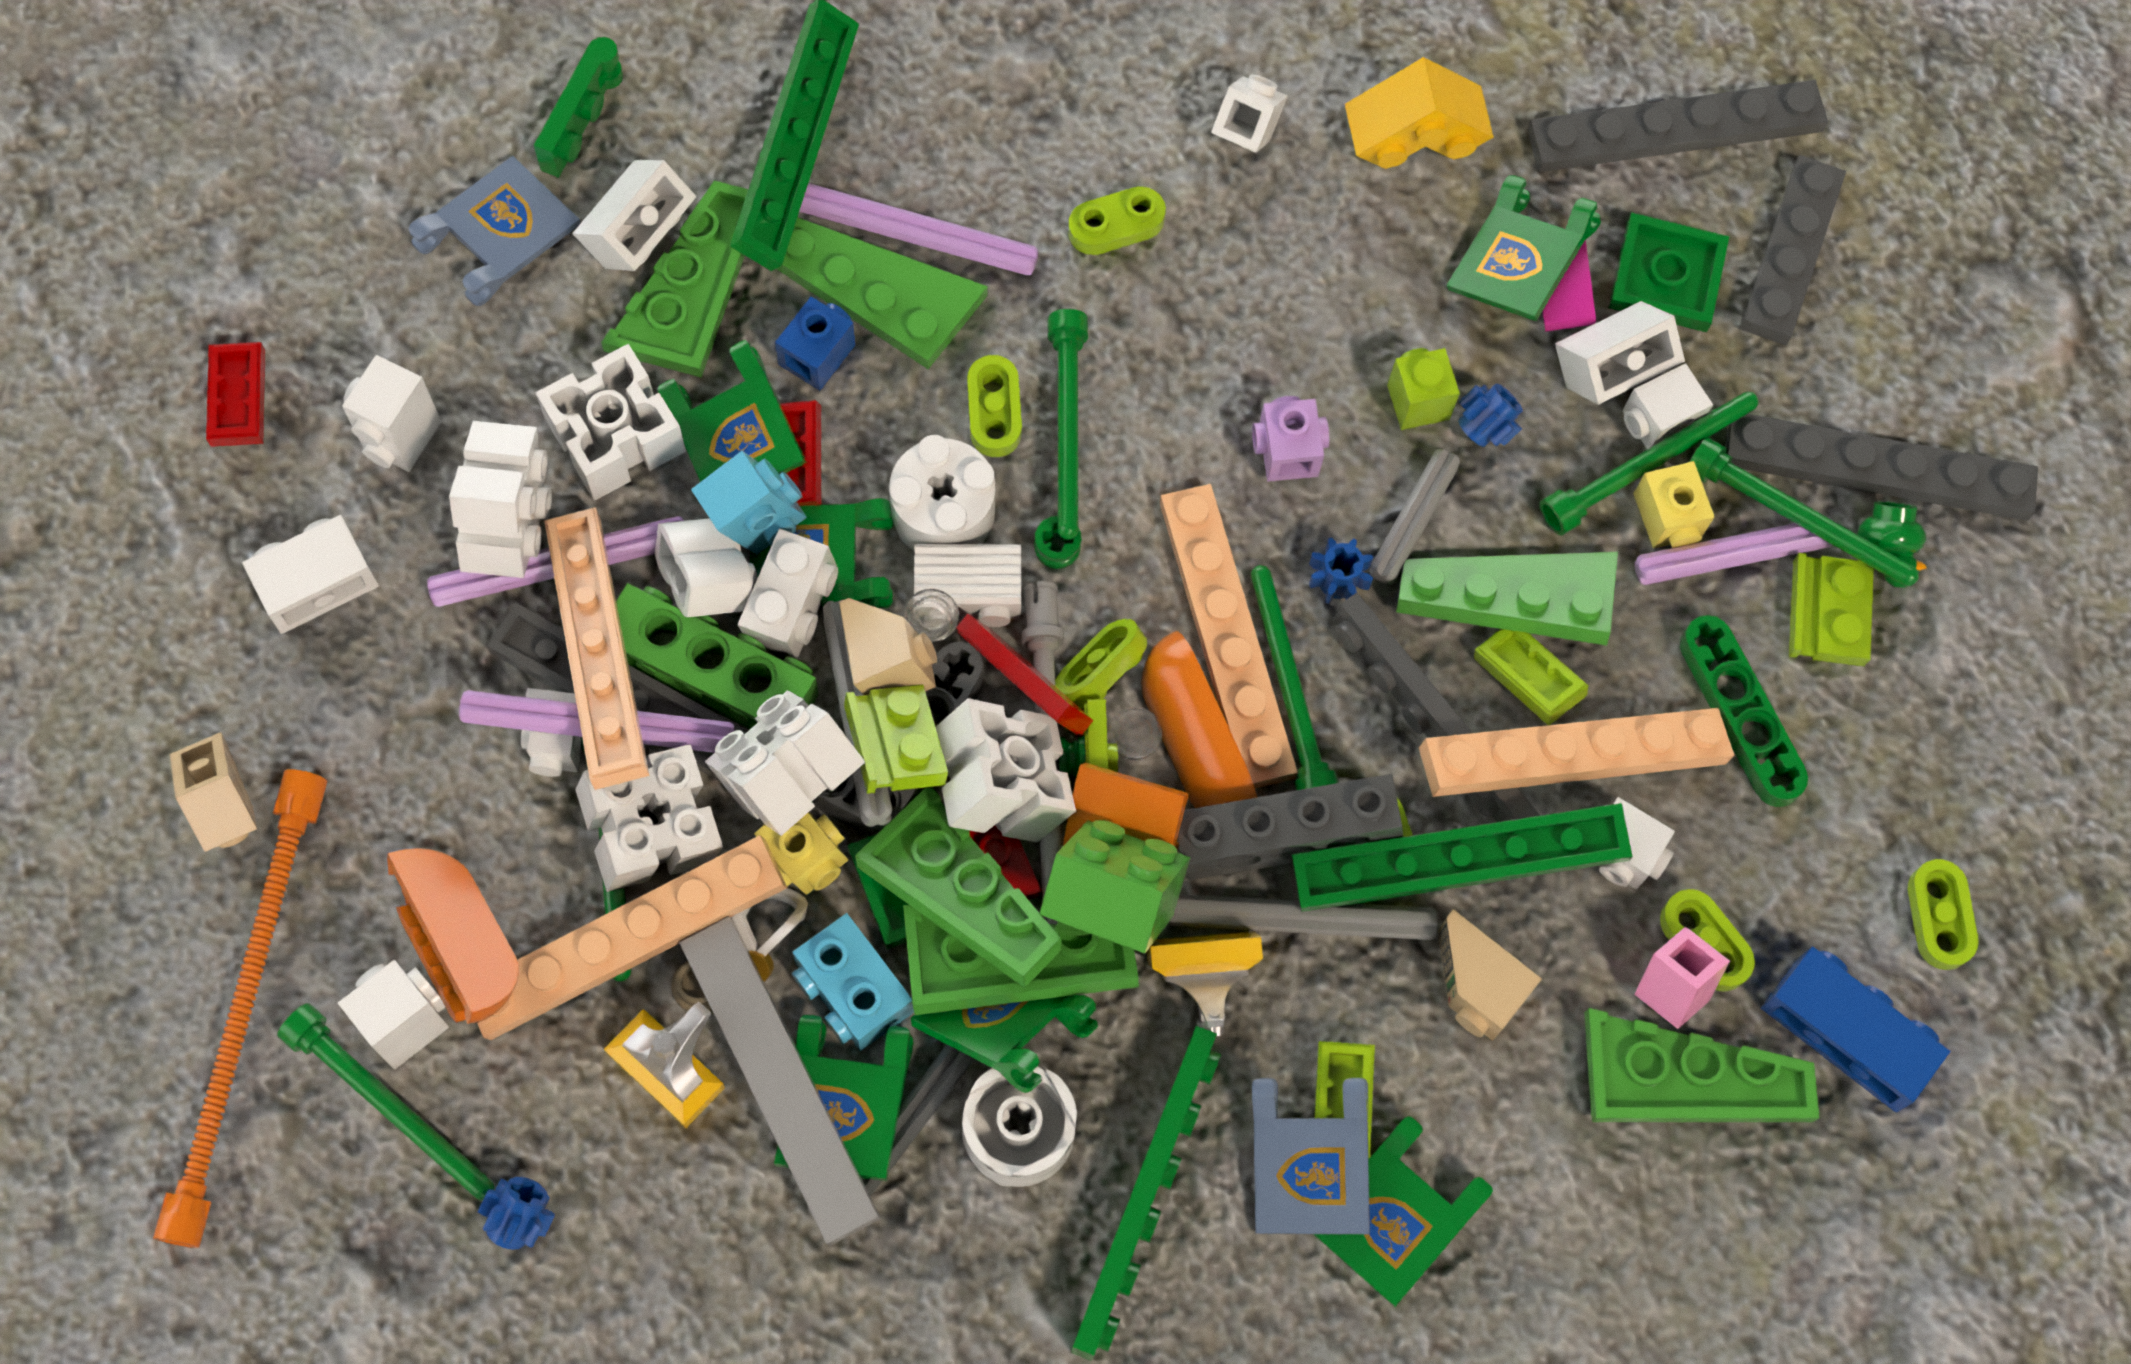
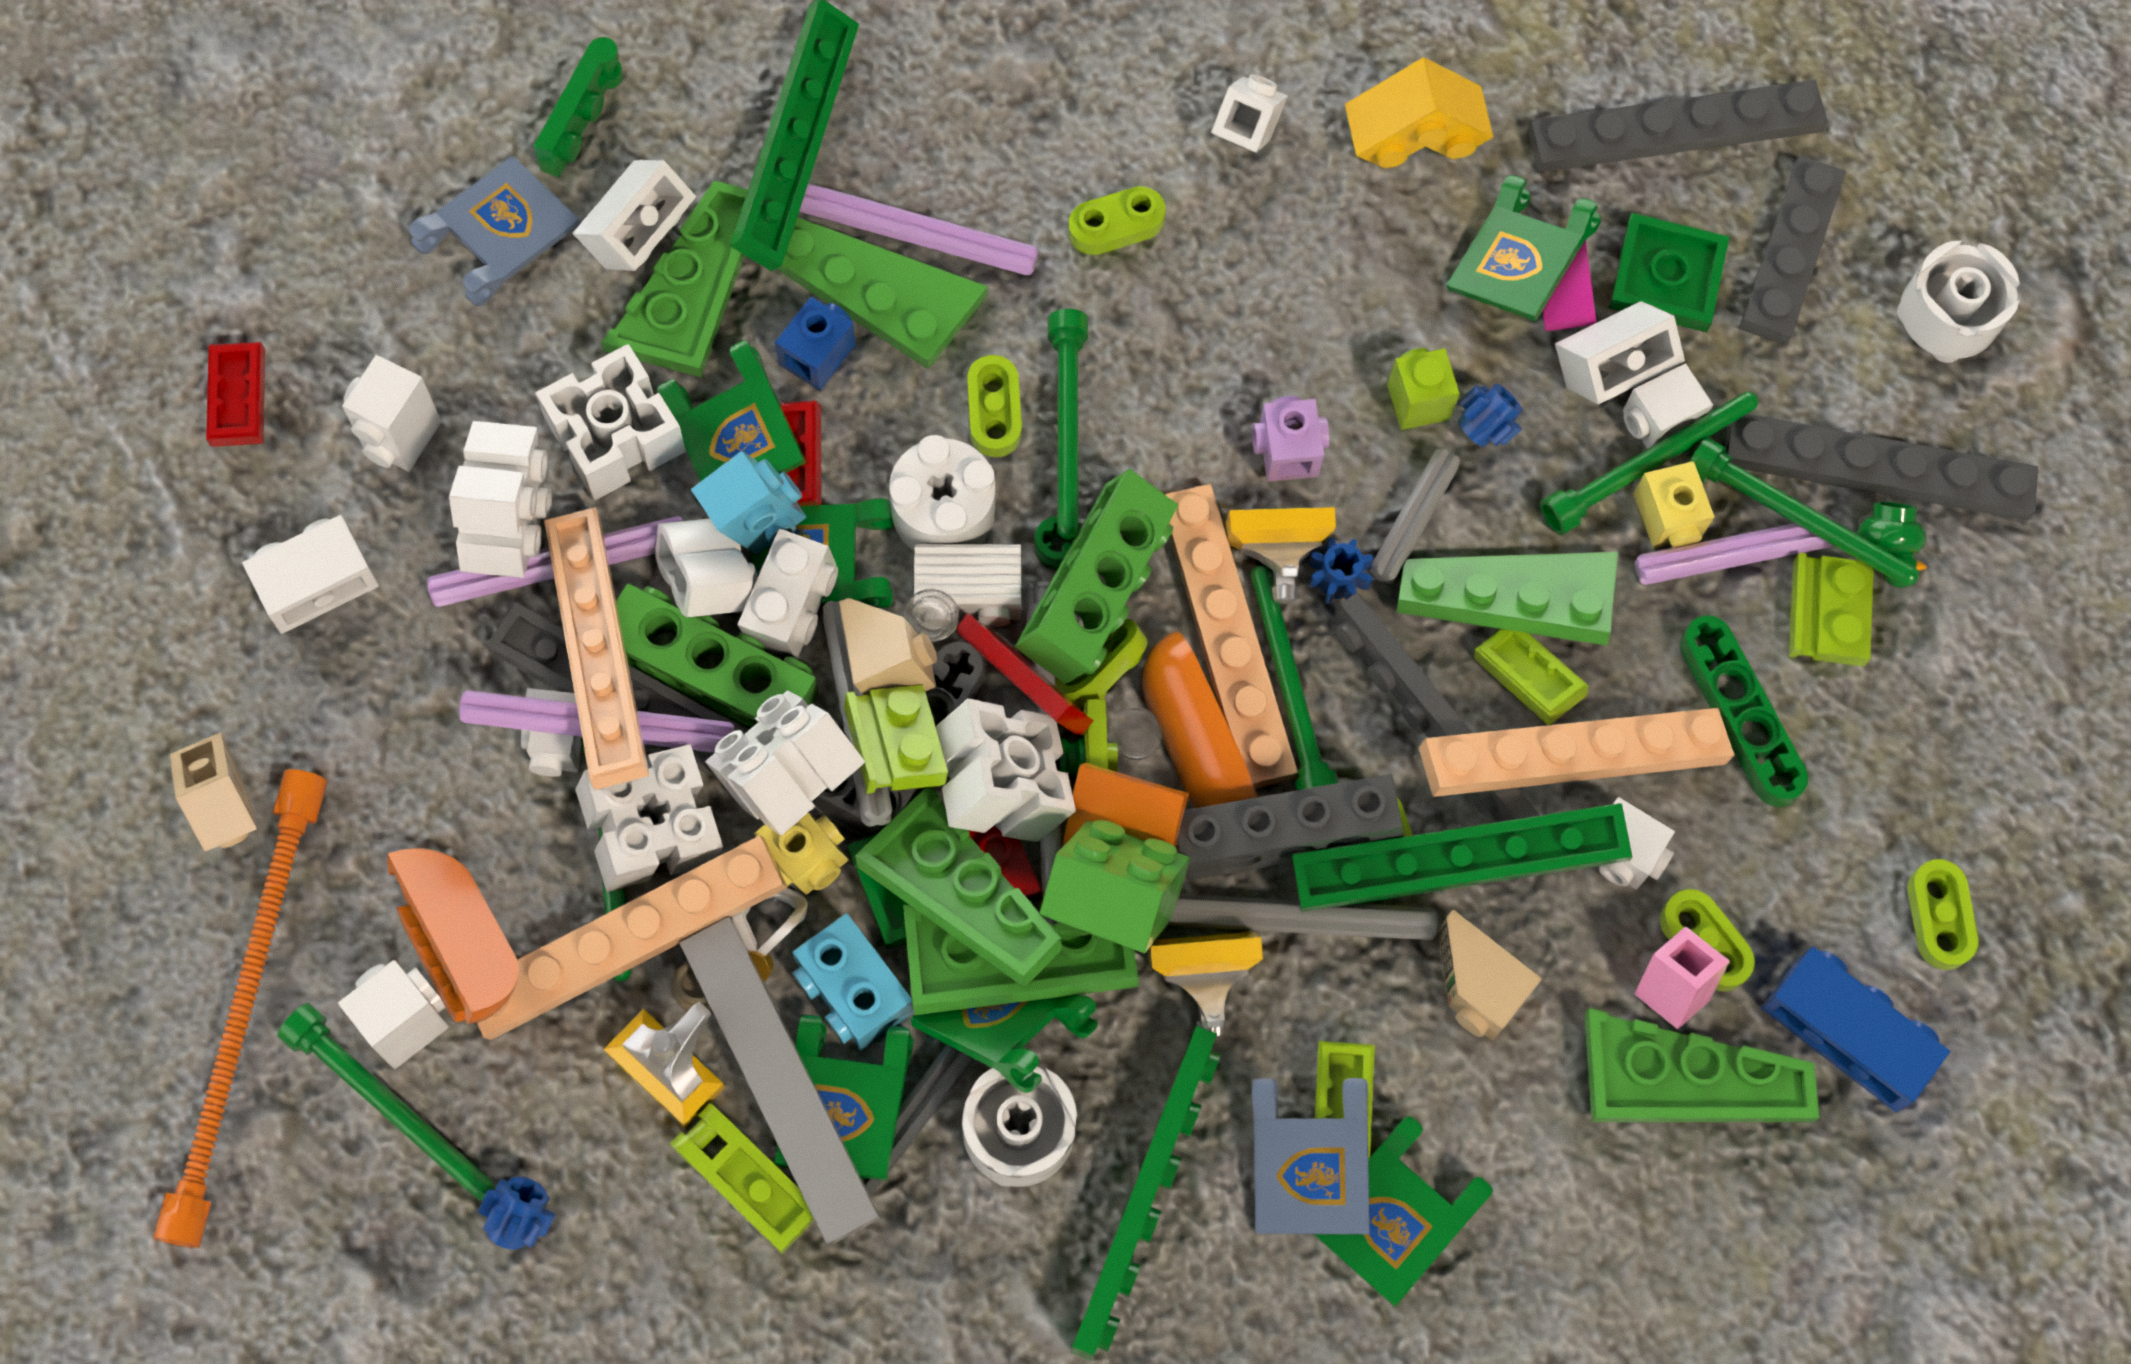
(746, 1179): none -> lime plate
(1053, 634): none -> bright green brick
(1280, 540): none -> yellow piece
(1959, 300): none -> white brick

